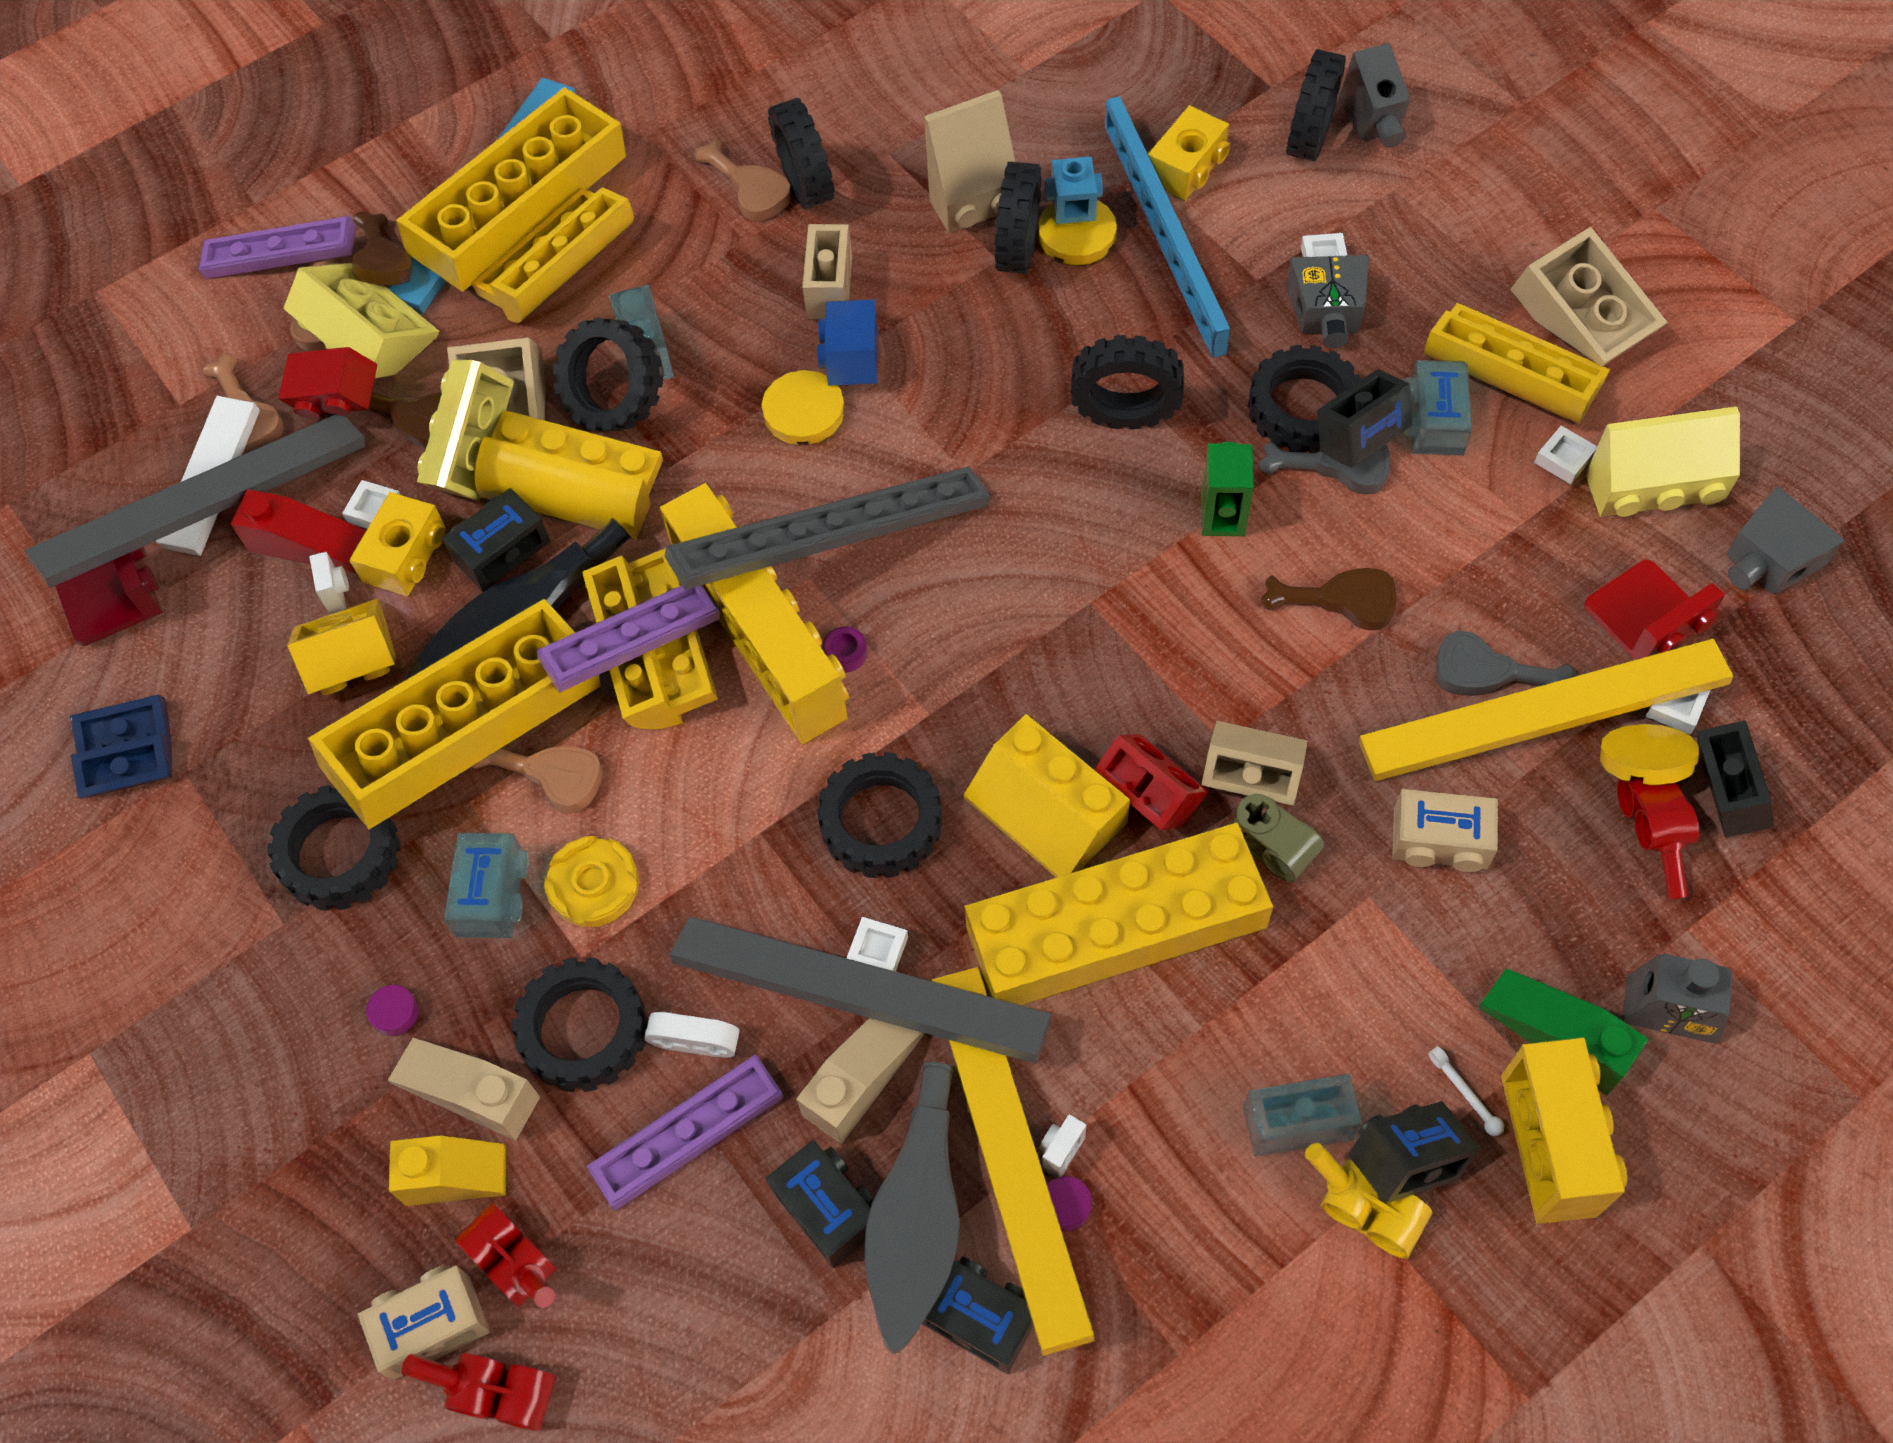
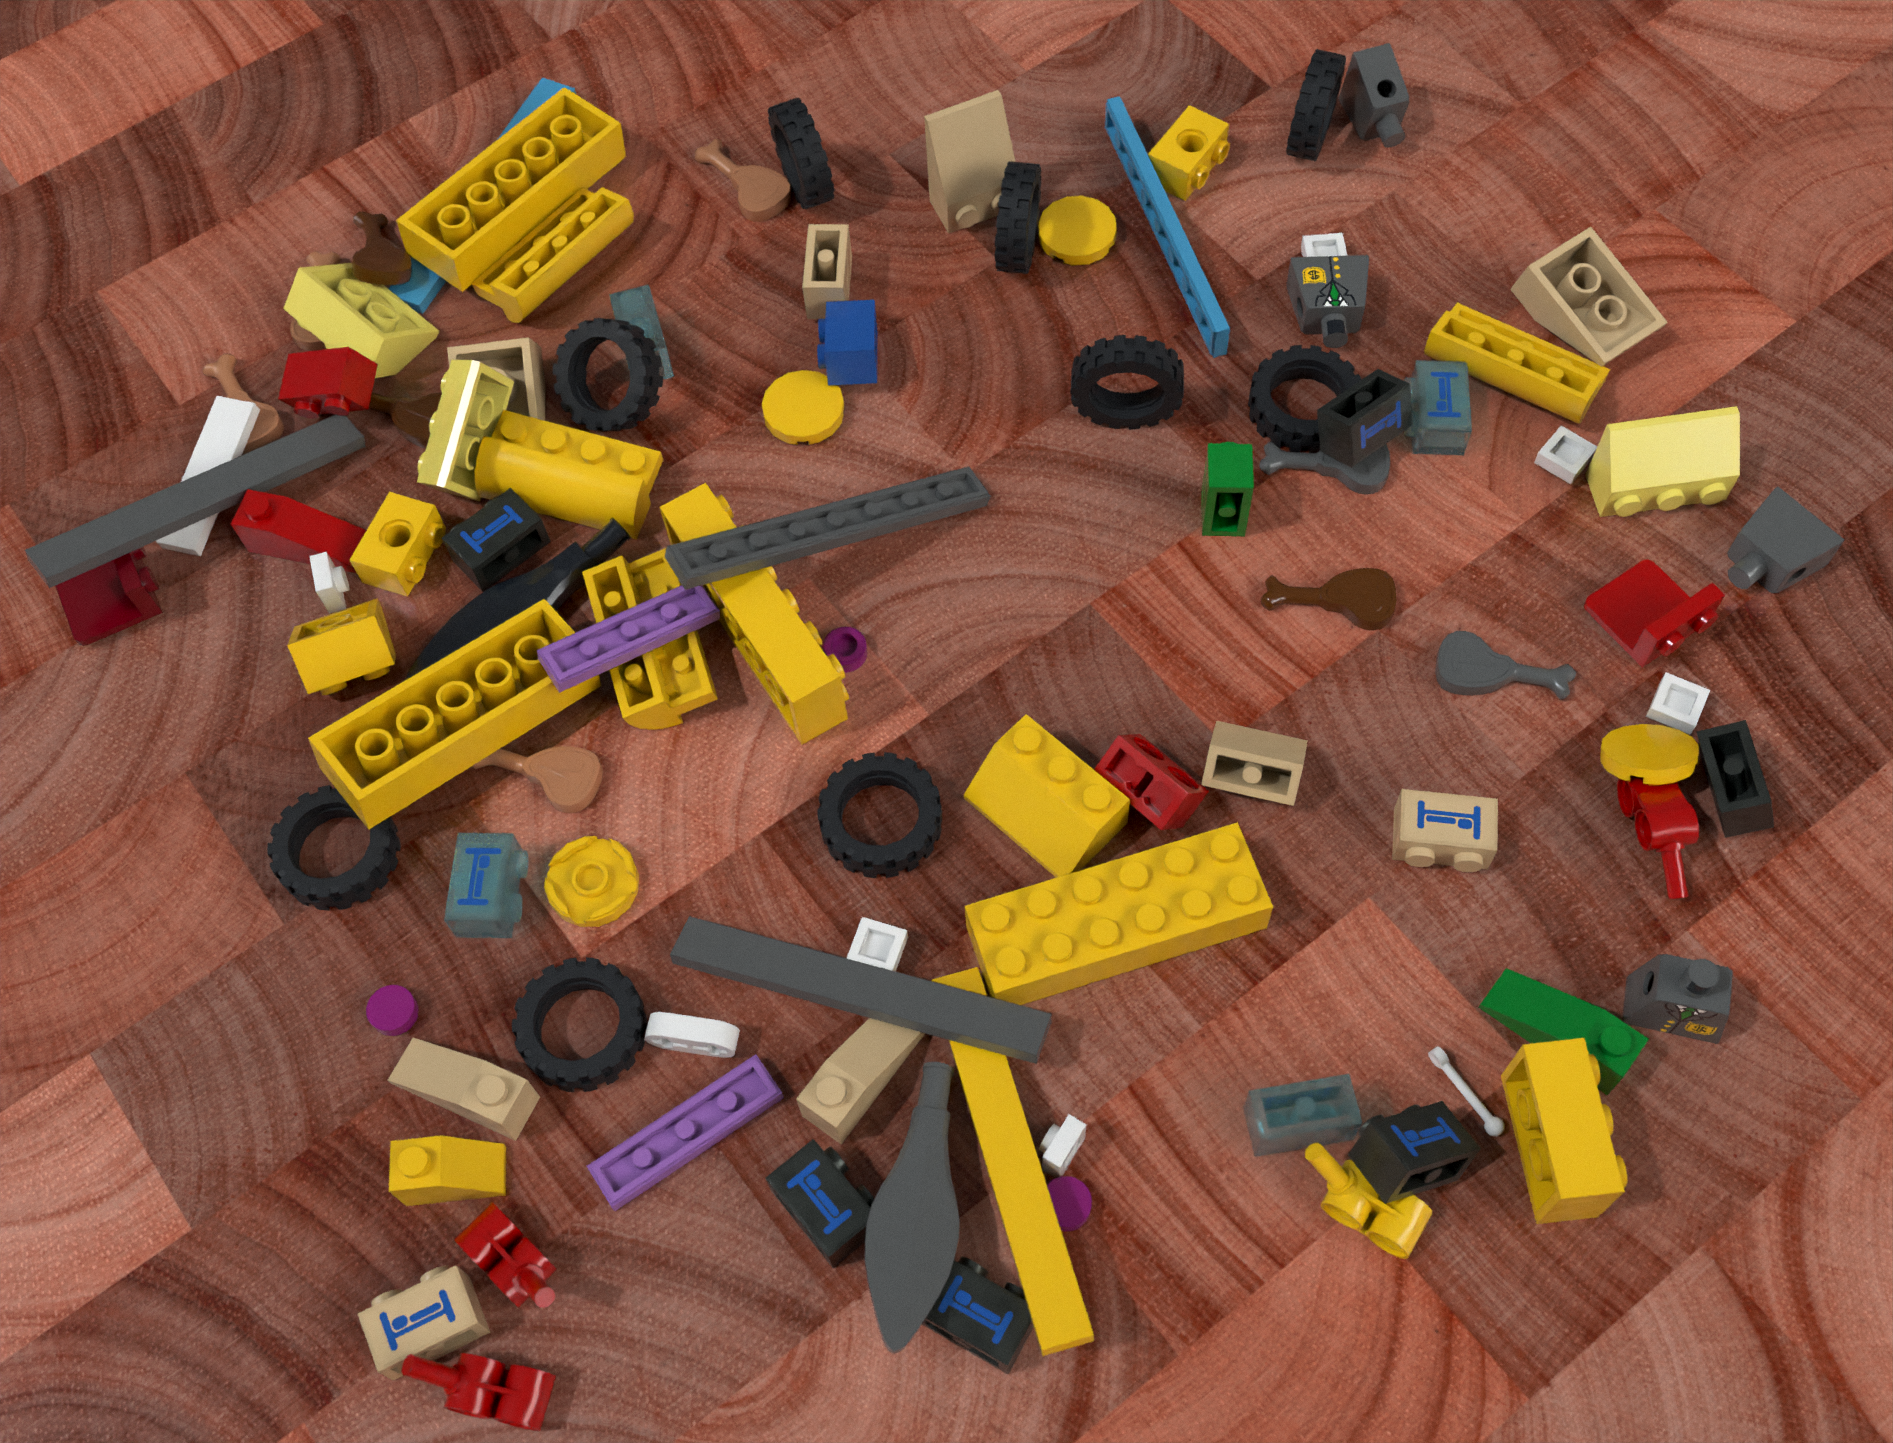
(121, 746): dark blue slope -> none
(277, 247): medium lavender tile -> none
(365, 503): white plate -> none
(1073, 181): dark azure brick -> none
(1278, 837): olive piece -> none
(1545, 709): yellow tile -> none

